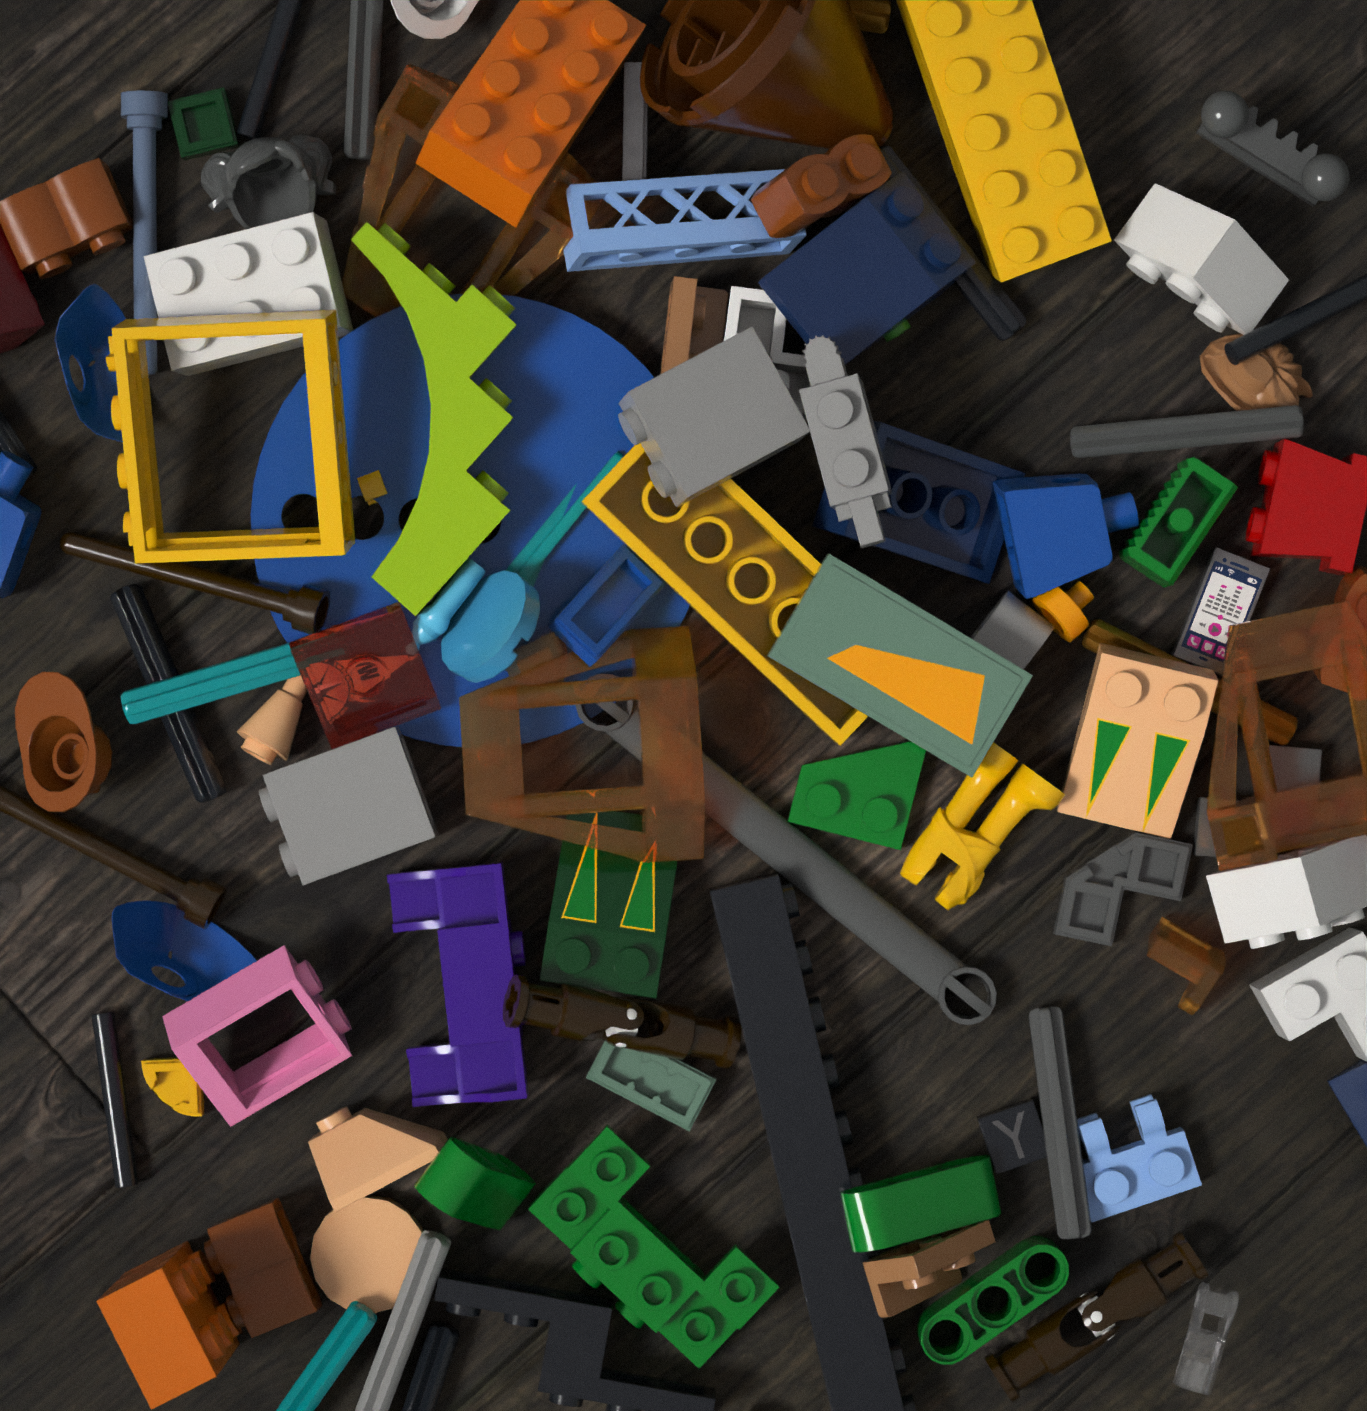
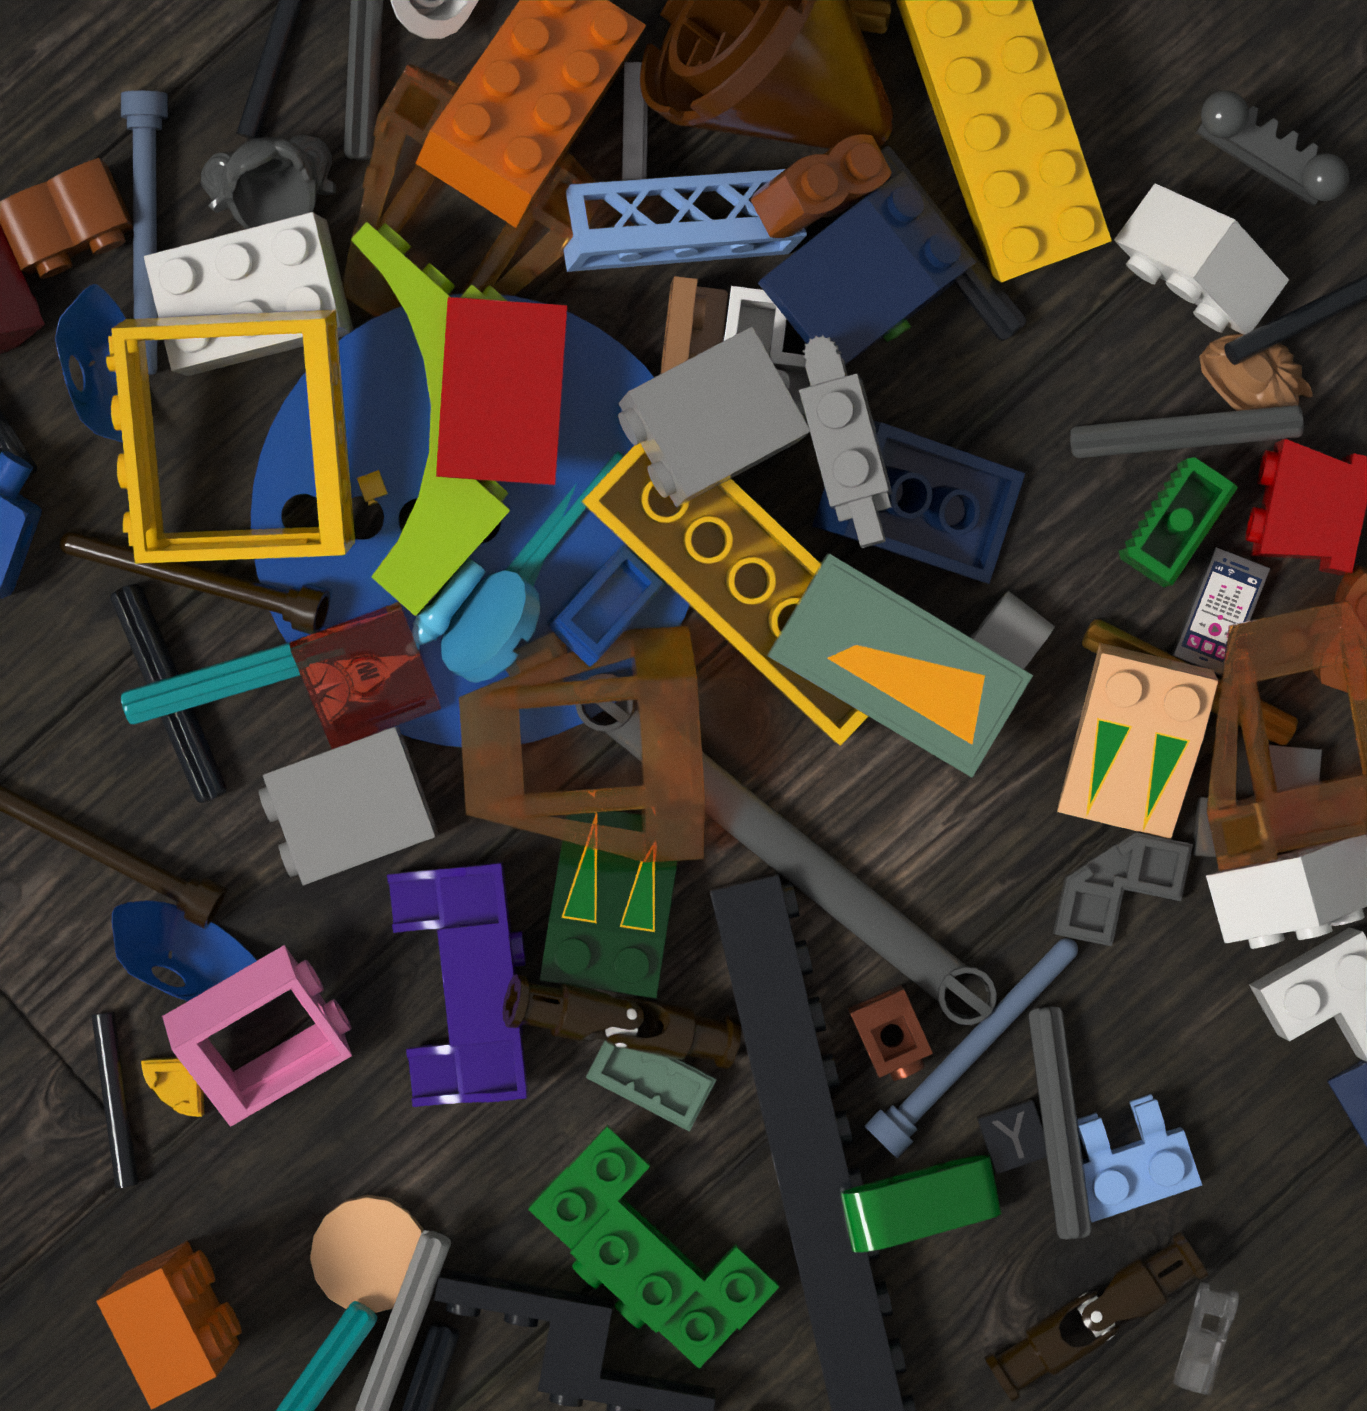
(59, 743): dark orange piece -> none
(203, 124): dark green tile -> none
(263, 1268): dark orange brick -> none
(273, 726): light nougat cone -> none
(368, 1152): light nougat slope -> none
(474, 1184): green beam -> none
(501, 390): none -> red tile
(860, 794): green wing -> none
(885, 1009): none -> copper brick
(897, 1125): none -> sand blue piece
(923, 1267): medium nougat bracket -> none
(976, 849): yellow piece -> none
(978, 1326): green beam -> none
(1058, 528): blue torso -> none
(1065, 609): light orange tile -> none
(1188, 957): clear orange tile -> none

